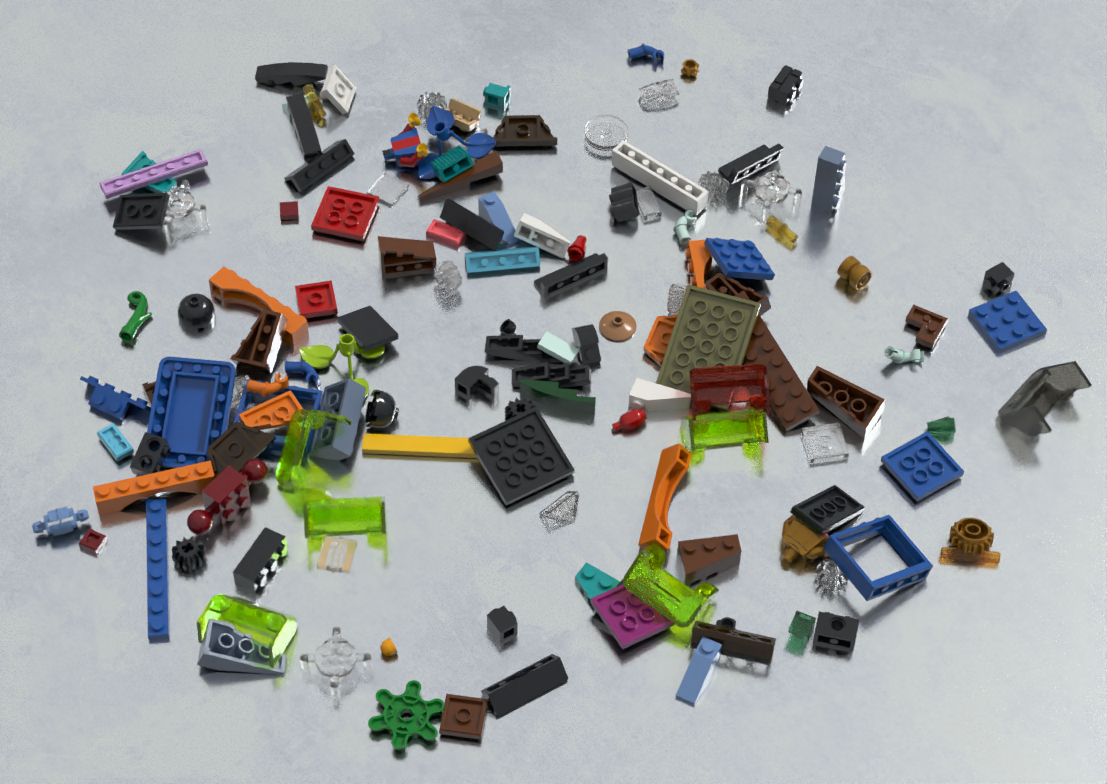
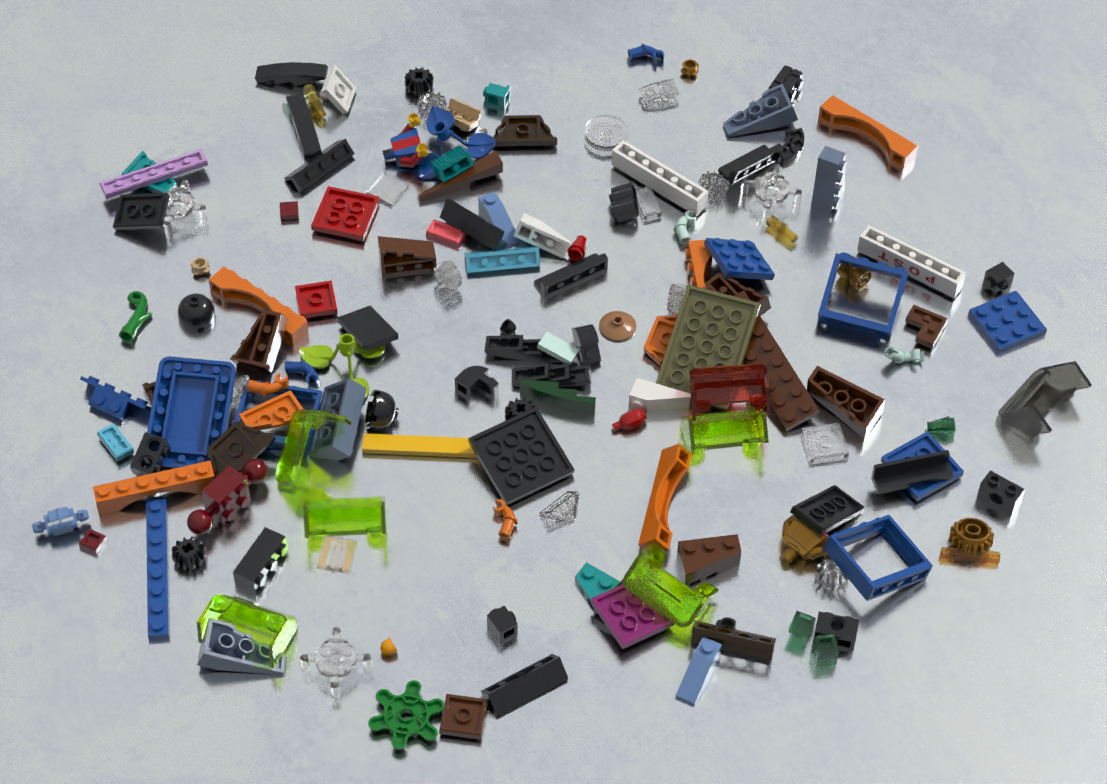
(200, 266): none -> tan plate
(419, 81): none -> black gear
(509, 519): none -> orange piece
(767, 113): none -> sand blue wedge
(792, 146): none -> black tile
(825, 650): none -> clear green panel
(840, 114): none -> orange arch
(855, 322): none -> blue window
(911, 472): none -> black panel
(918, 263): none -> white brick
(1000, 492): none -> black brick

